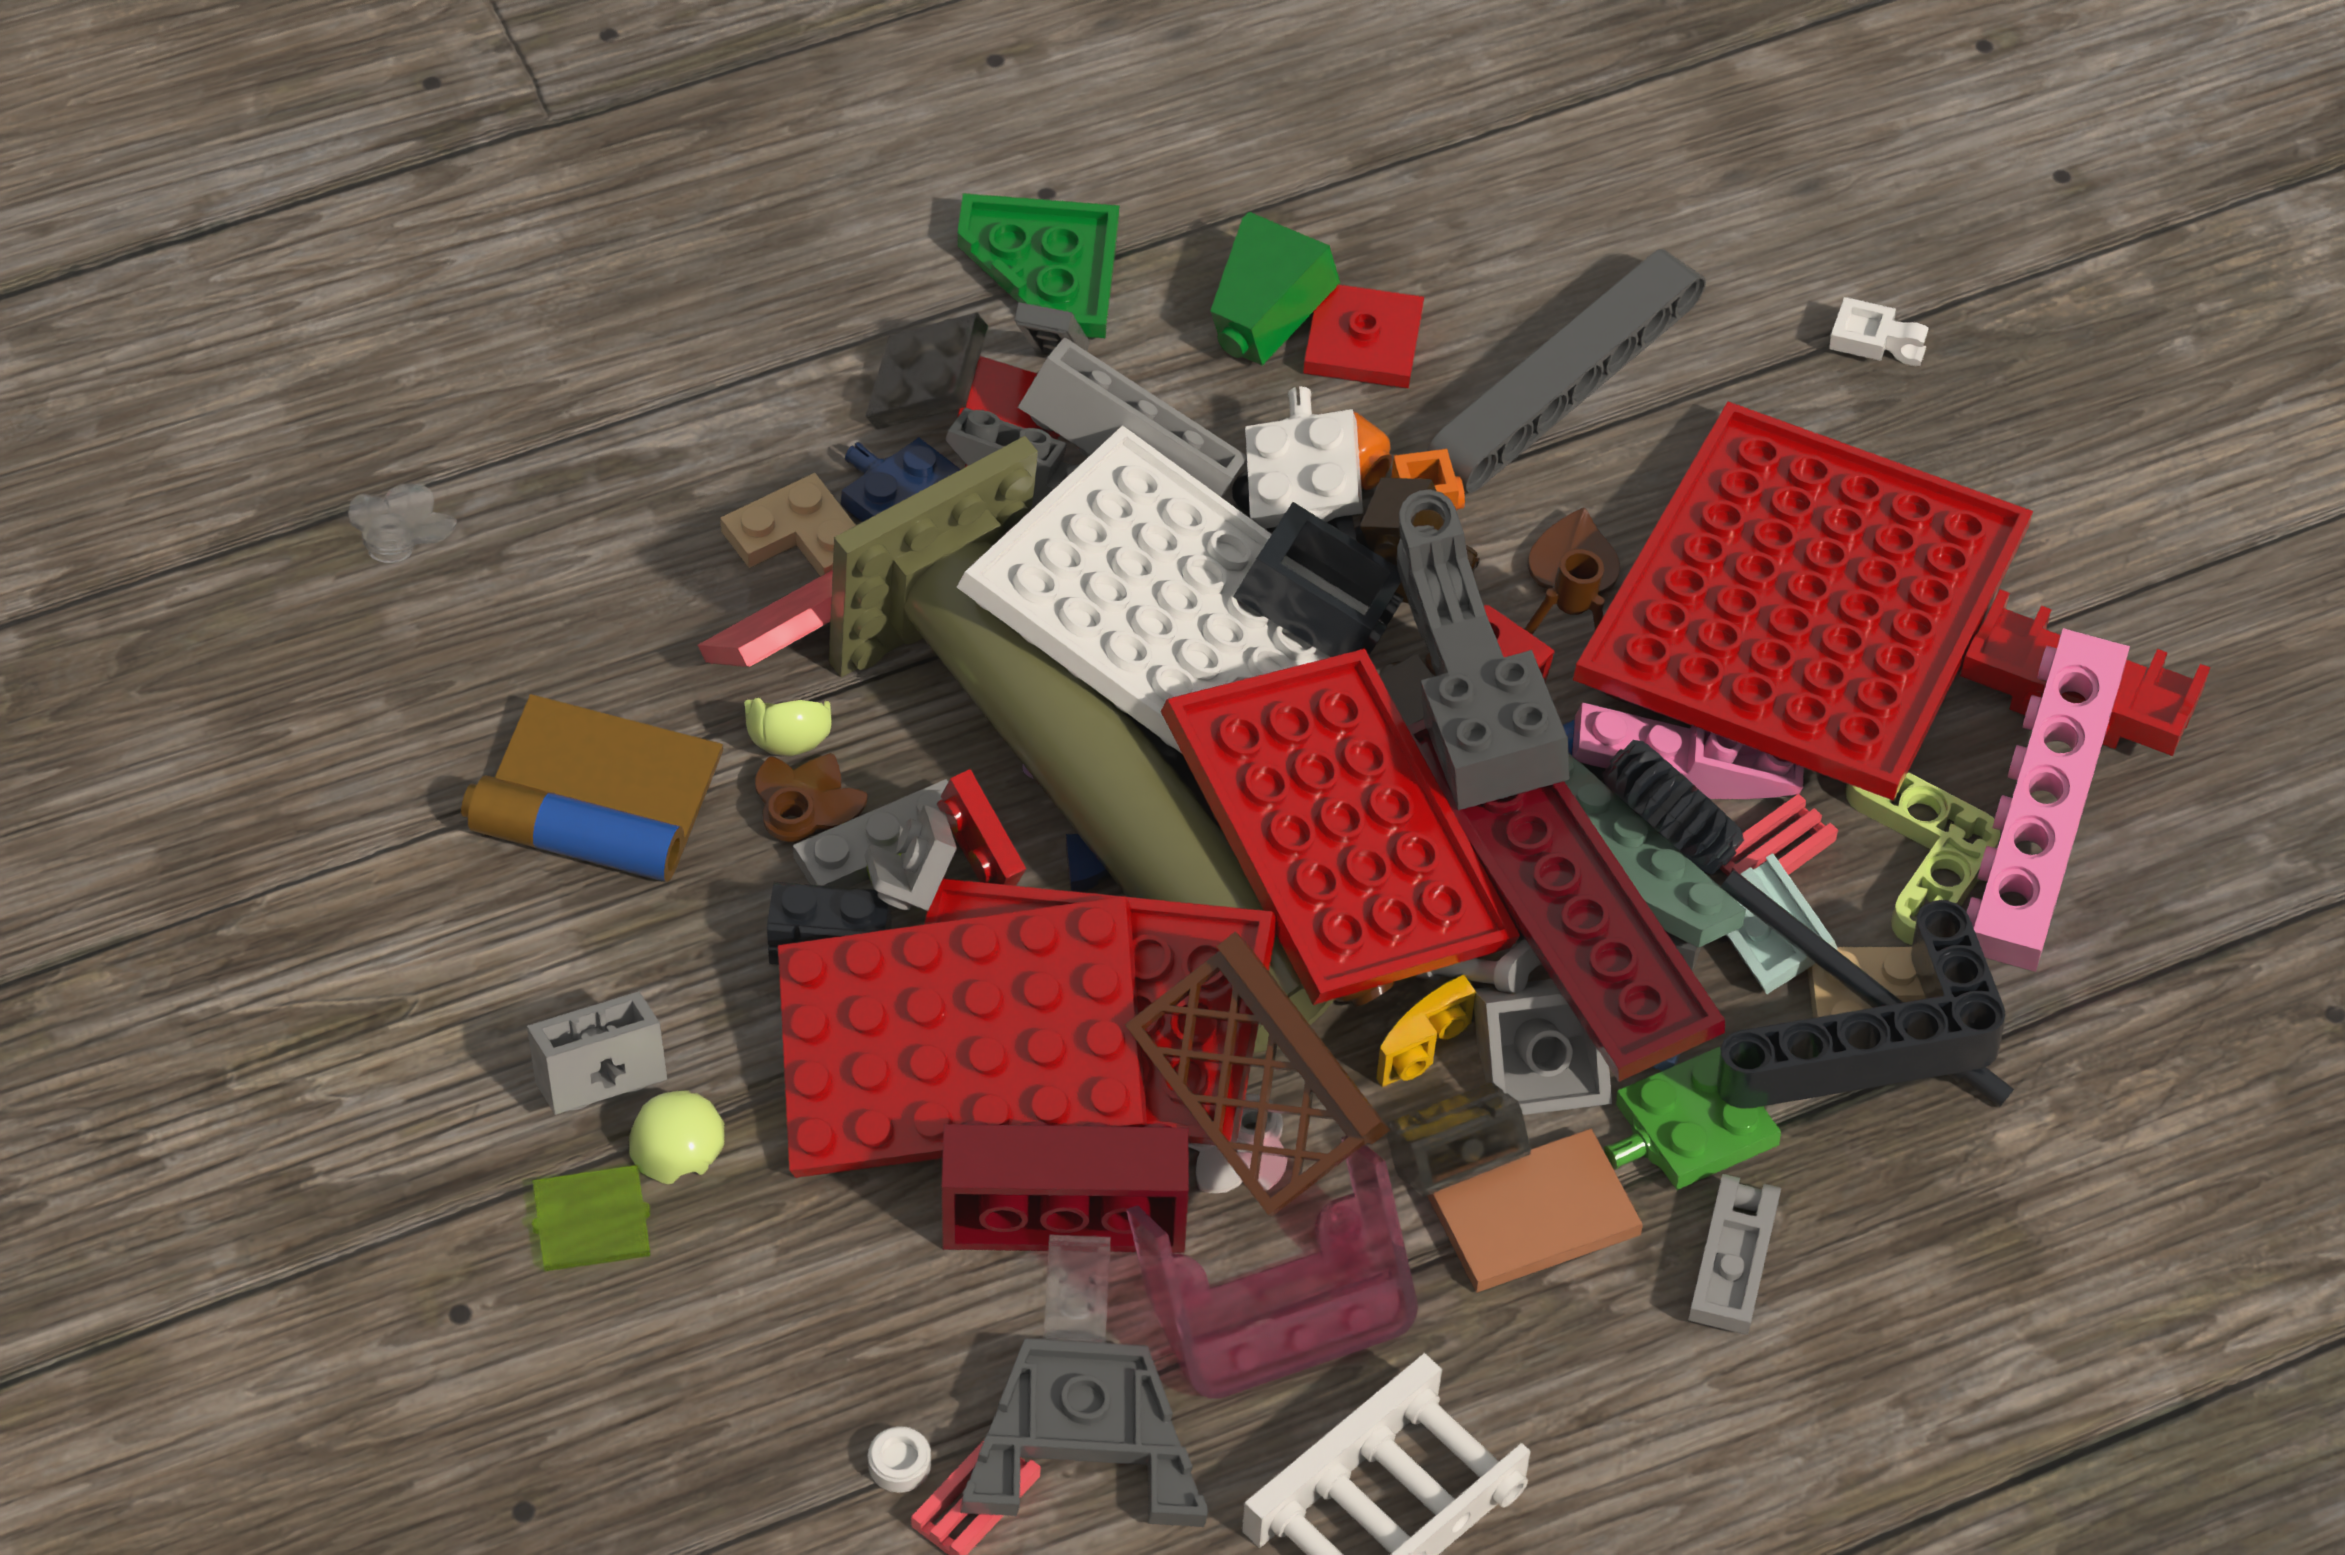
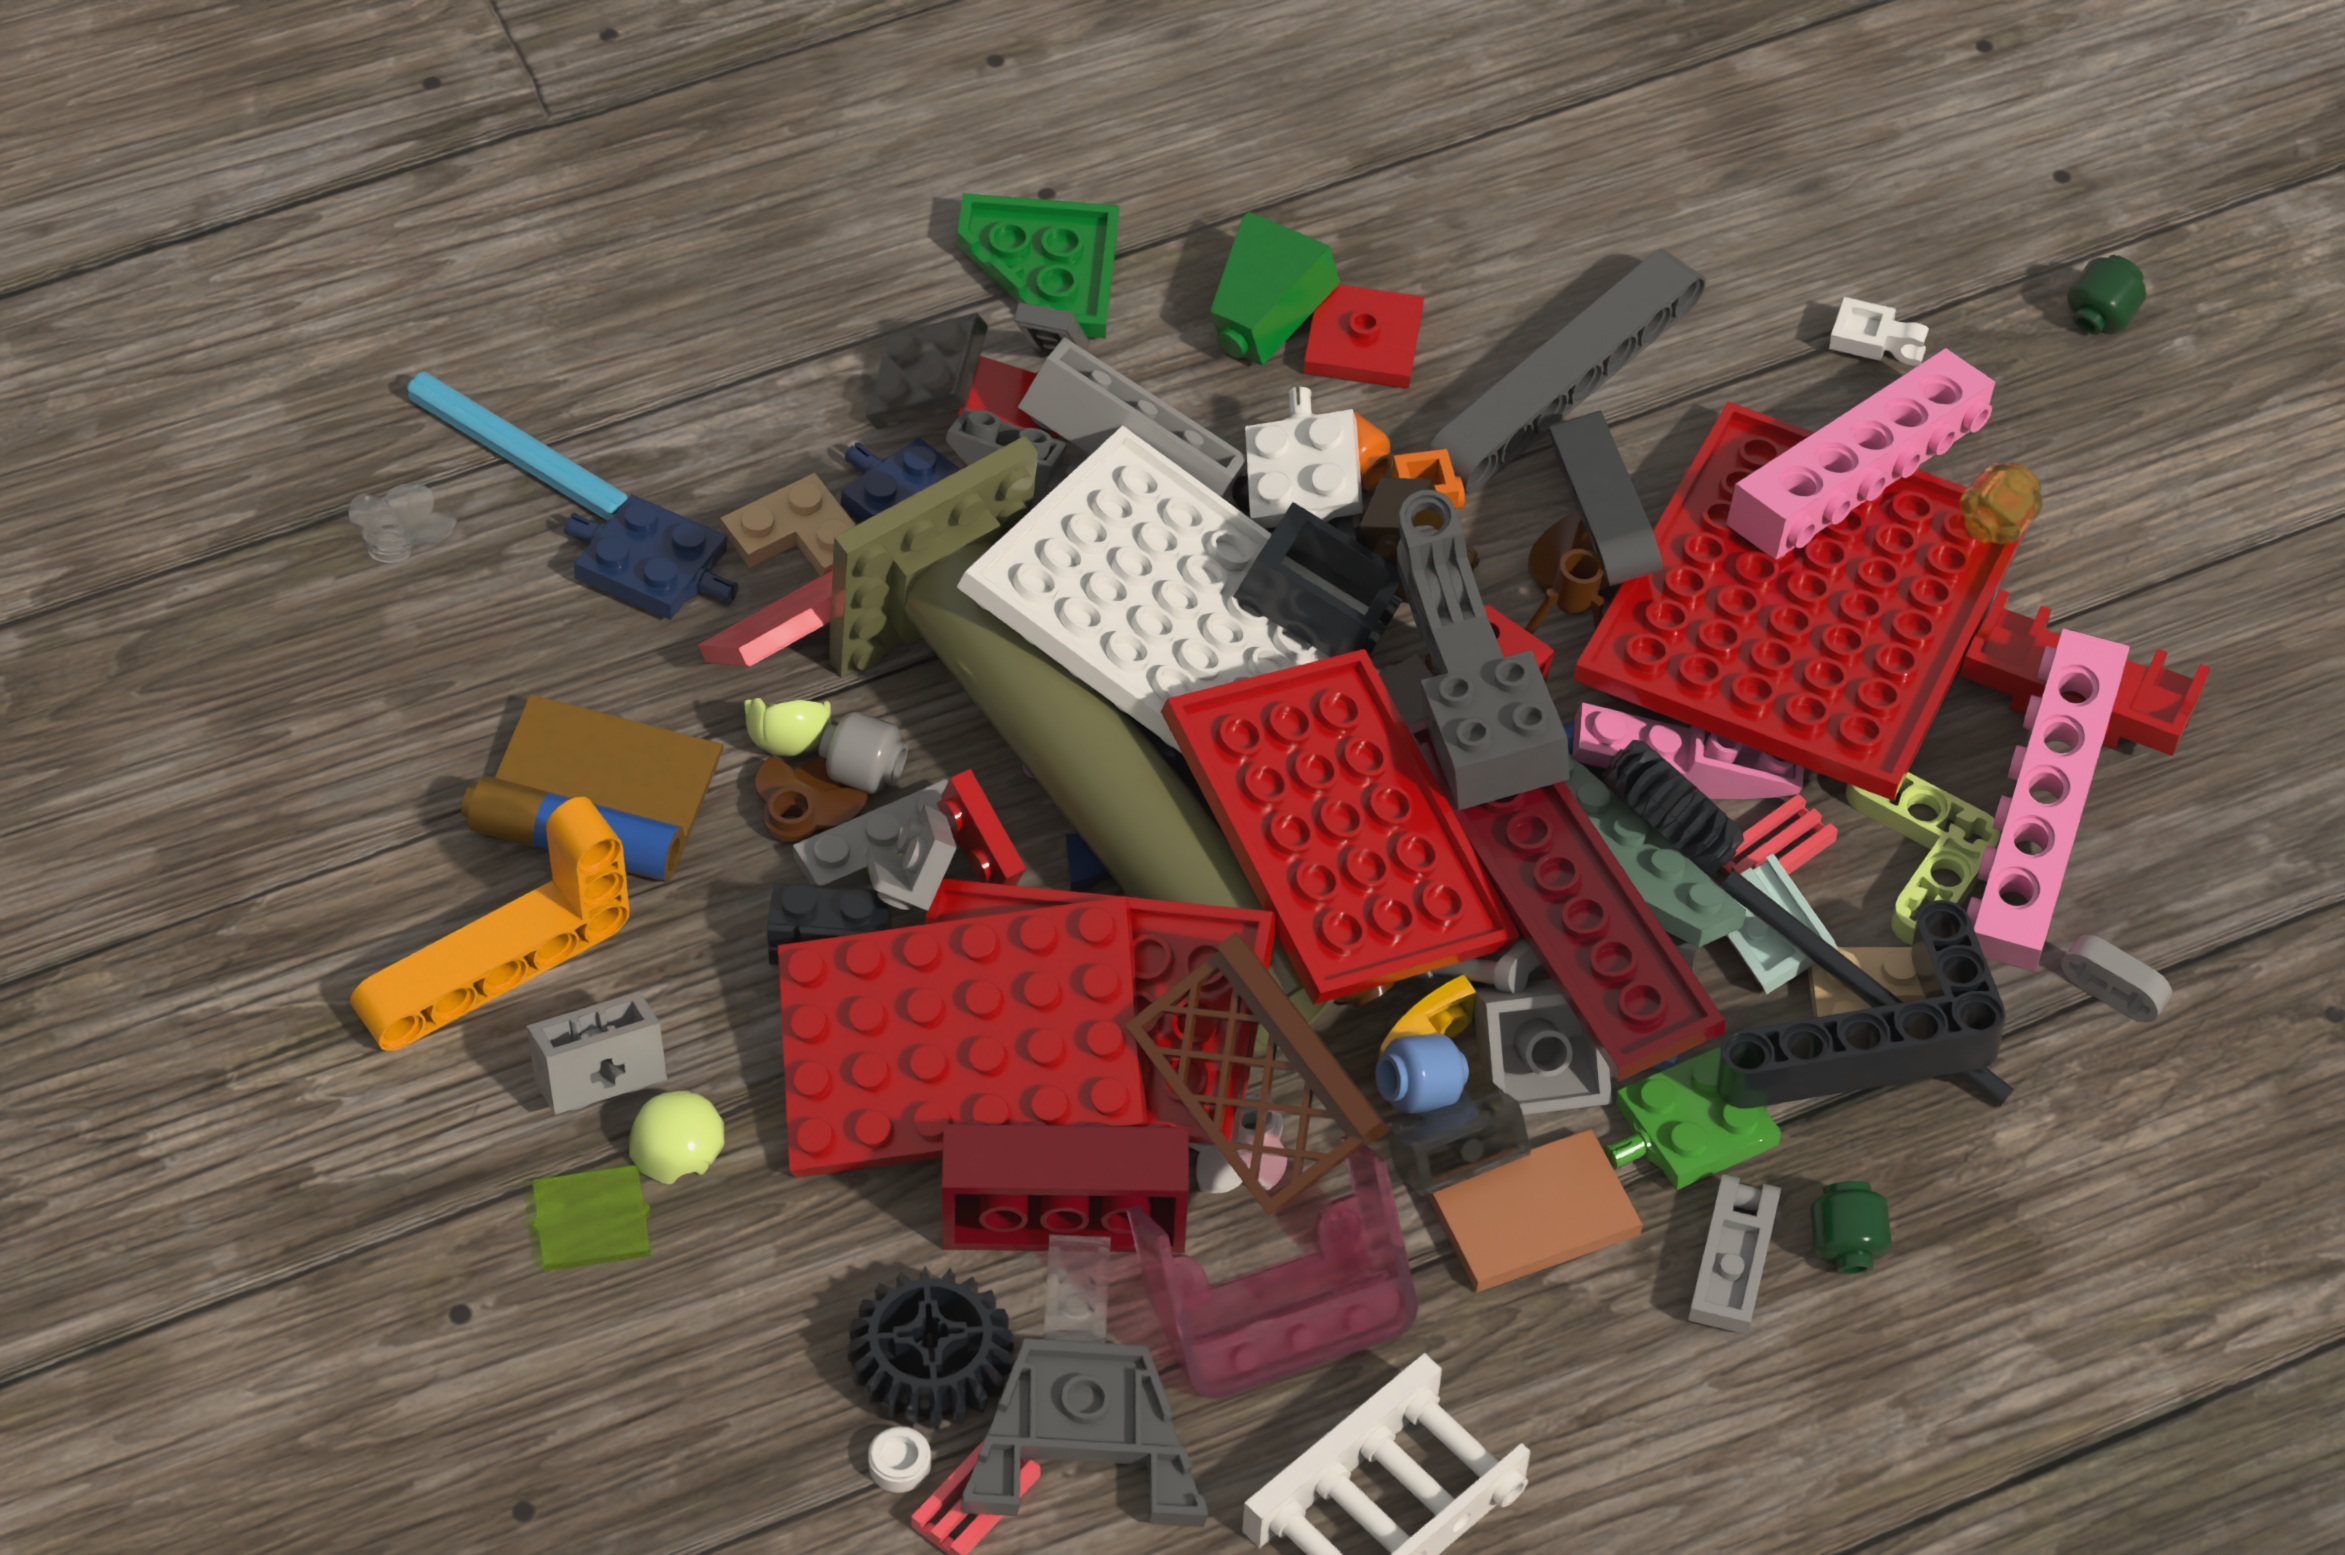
(510, 944): none -> light orange beam
(516, 445): none -> medium azure axle
(651, 557): none -> dark blue plate
(863, 752): none -> light grey head
(886, 1350): none -> black gear
(1421, 1073): none -> medium blue head
(1605, 498): none -> dark grey beam
(1850, 1226): none -> dark green head
(1860, 454): none -> bright pink brick
(2001, 503): none -> clear yellow head
(2107, 295): none -> dark green head
(2116, 978): none -> light grey beam

